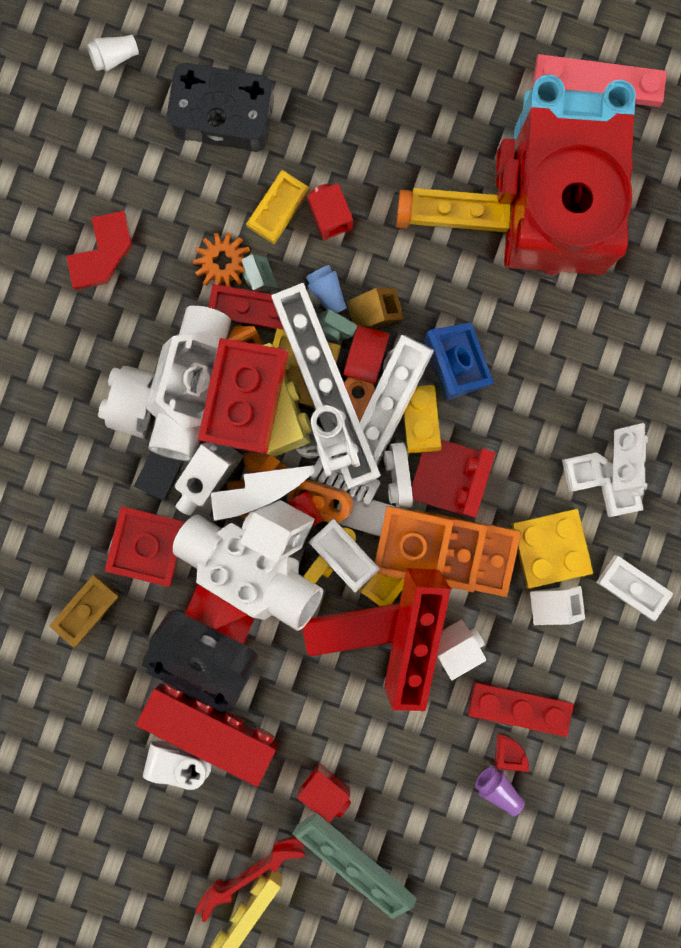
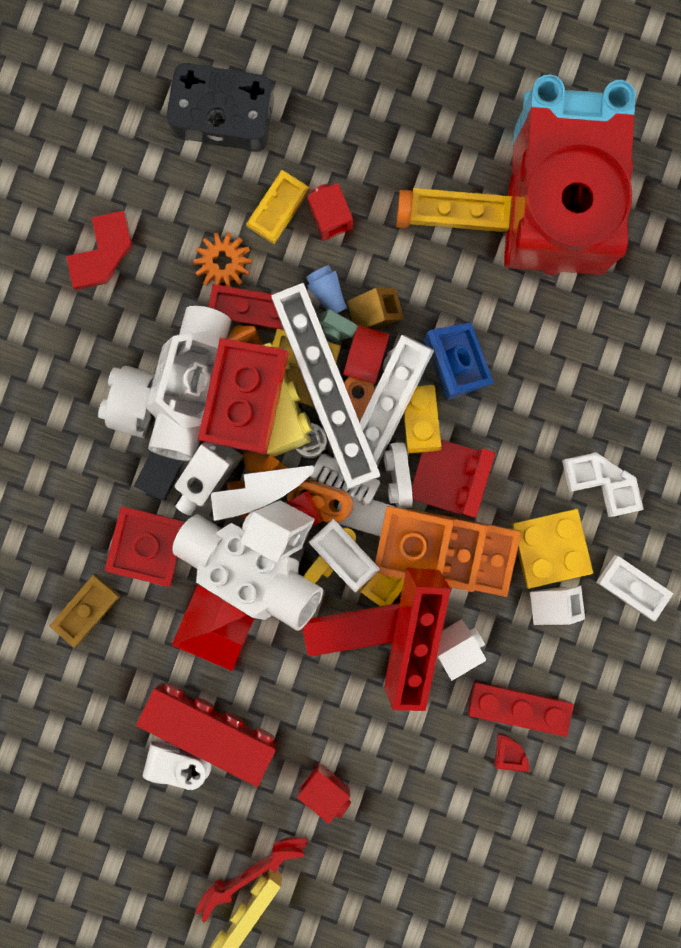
(111, 51): white cone -> none
(199, 661): black axle -> none
(258, 274): sand green plate -> none
(334, 442): white piece -> none
(354, 866): sand green tile -> none
(499, 791): medium lavender cone -> none
(506, 172): red tile -> none
(596, 76): coral plate -> none
(630, 459): white hinge -> none

